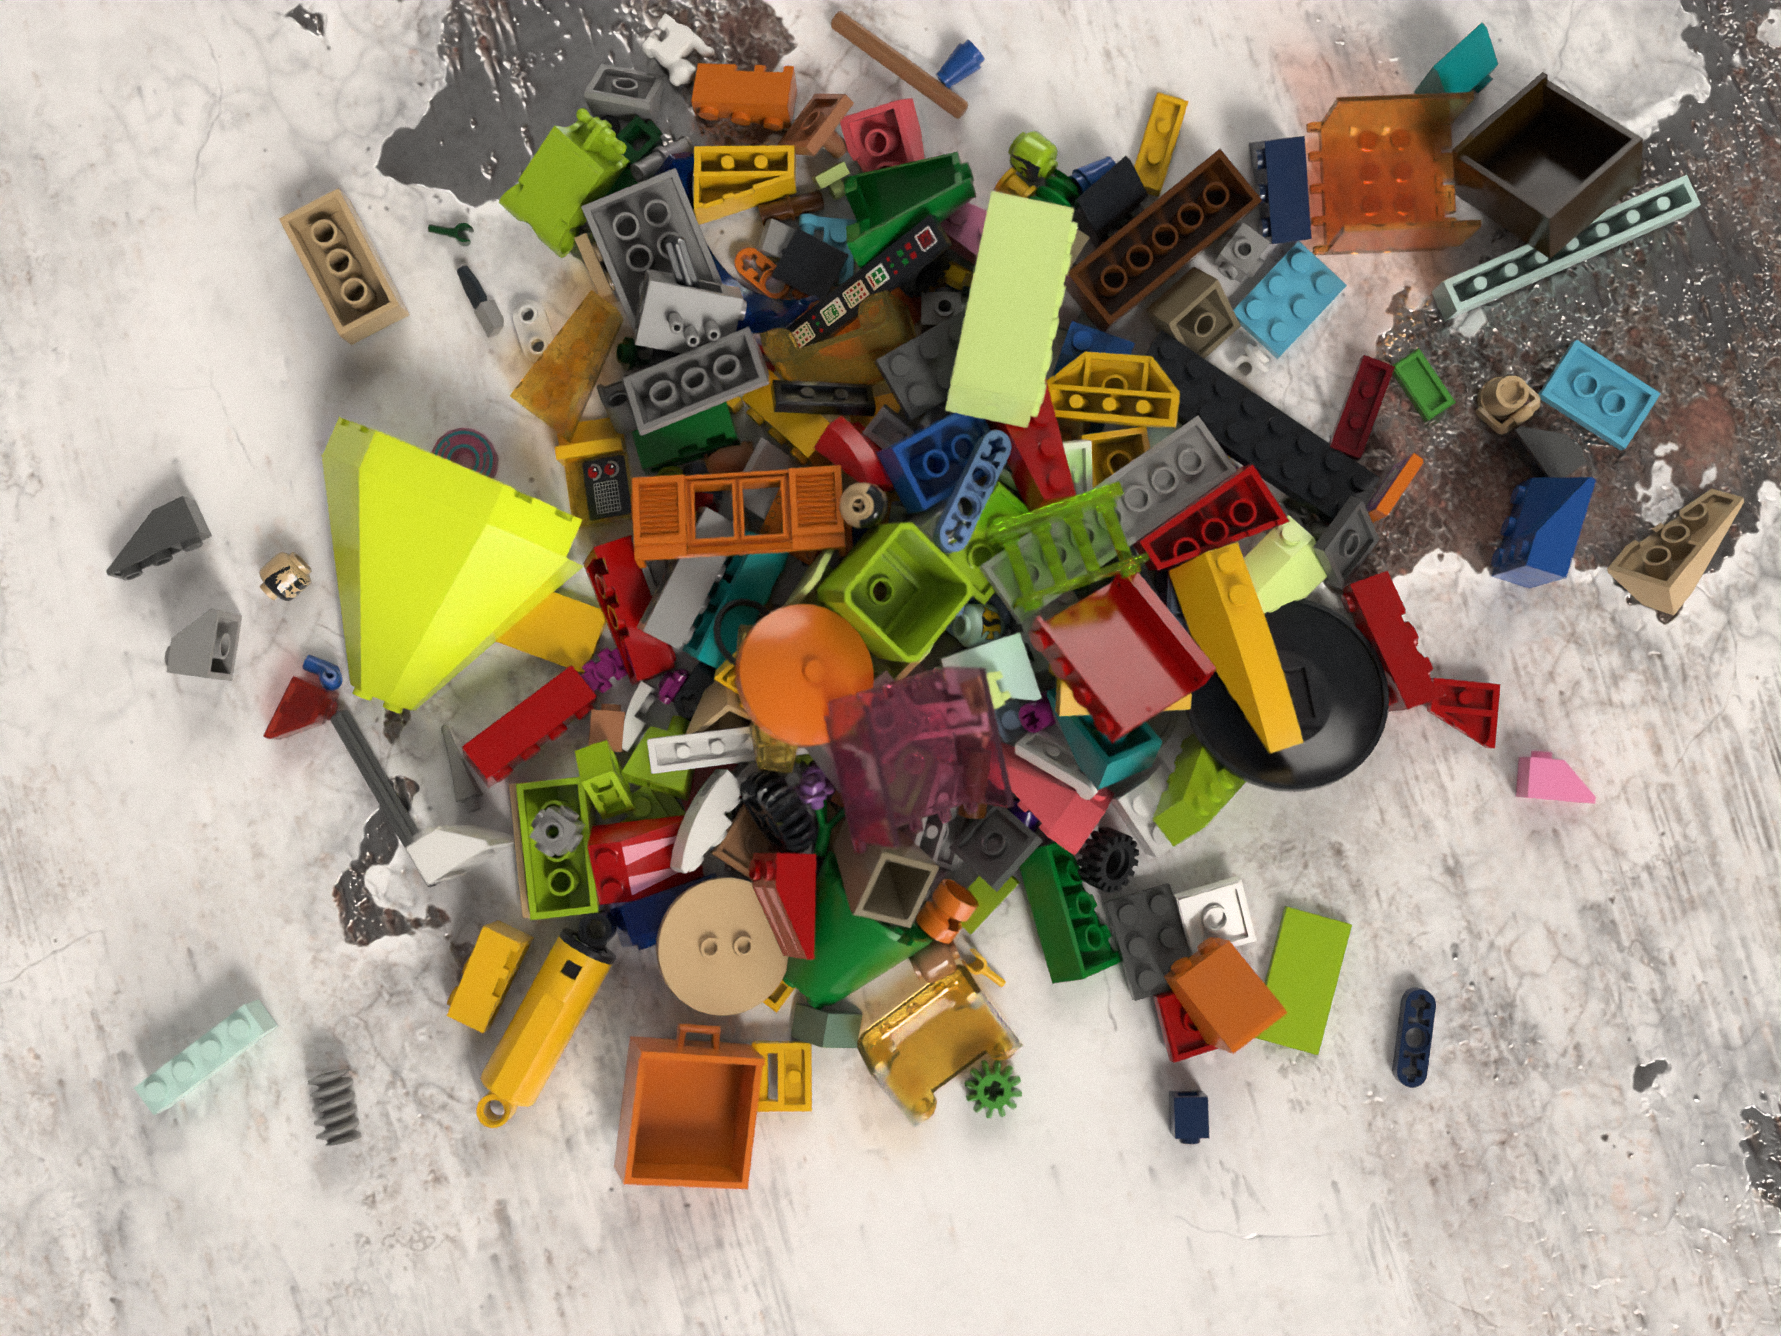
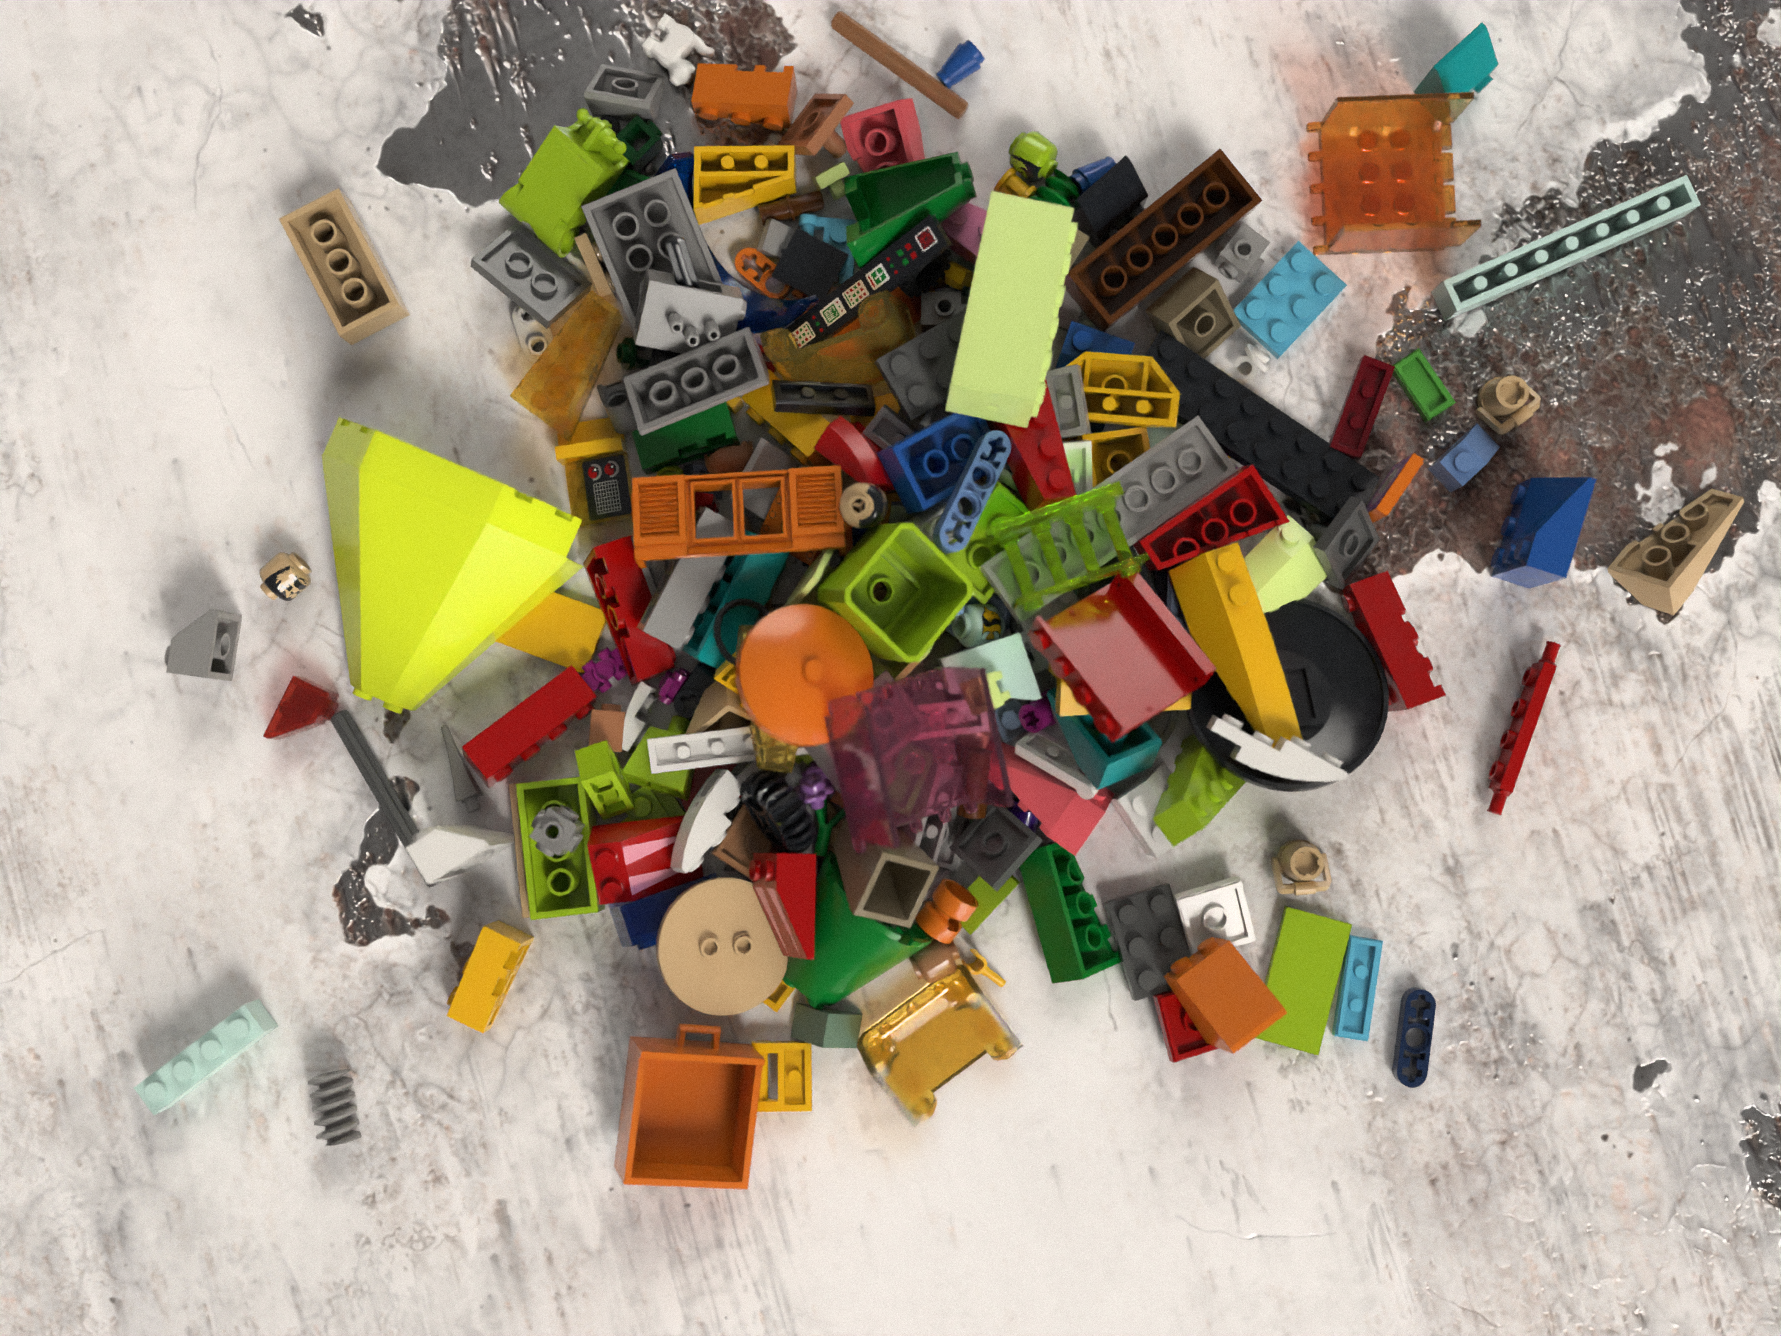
(162, 534): dark grey slope -> none
(328, 673): blue arm -> none
(452, 232): dark green hand -> none
(470, 441): clear pink tile -> none
(485, 310): piece -> none
(531, 275): none -> dark grey plate
(546, 1019): yellow piece -> none
(649, 165): light grey pin -> none
(1001, 1096): bright green gear -> none
(1069, 400): none -> light grey plate
(1094, 866): black tyre -> none
(1159, 141): yellow tile -> none
(1188, 1116): dark blue brick -> none
(1283, 187): dark blue wedge -> none
(1286, 759): none -> white slope
(1300, 863): none -> tan piece
(1357, 988): none -> medium azure tile
(1464, 458): none -> medium blue slope
(1469, 708): red wing -> none
(1519, 735): none -> red plate
(1546, 165): dark brown container -> none
(1546, 451): dark grey slope -> none
(1550, 780): bright pink slope -> none
(1598, 395): medium azure plate -> none

